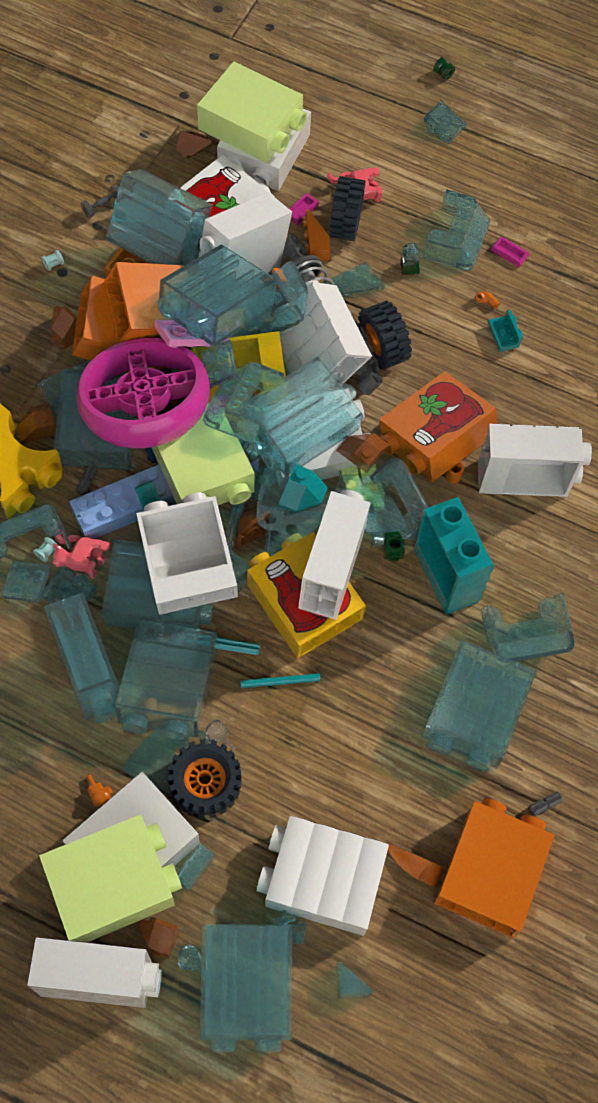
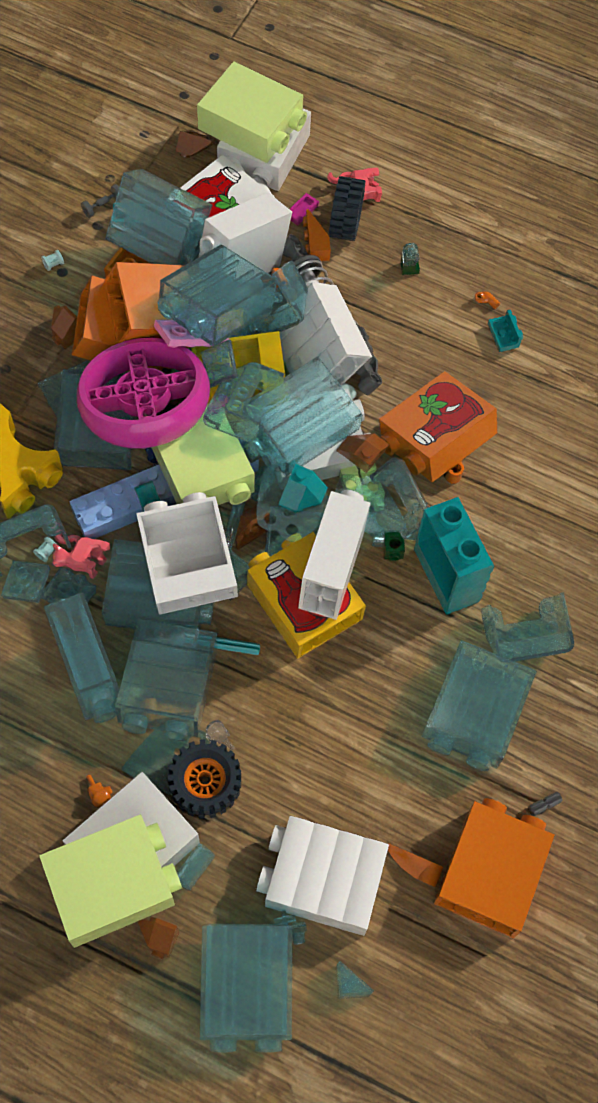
(36, 424): dark orange slope -> none
(88, 477): dark grey piece -> none
(93, 973): white brick -> none
(190, 958): clear light blue piece -> none
(280, 680): teal bar -> none
(357, 279): clear light blue wing -> none
(386, 334): black wheel -> none
(443, 68): dark green wheel -> none
(444, 122): clear light blue slope -> none
(465, 236): clear light blue windscreen -> none
(510, 251): dark pink tile -> none
(532, 460): white brick -> none

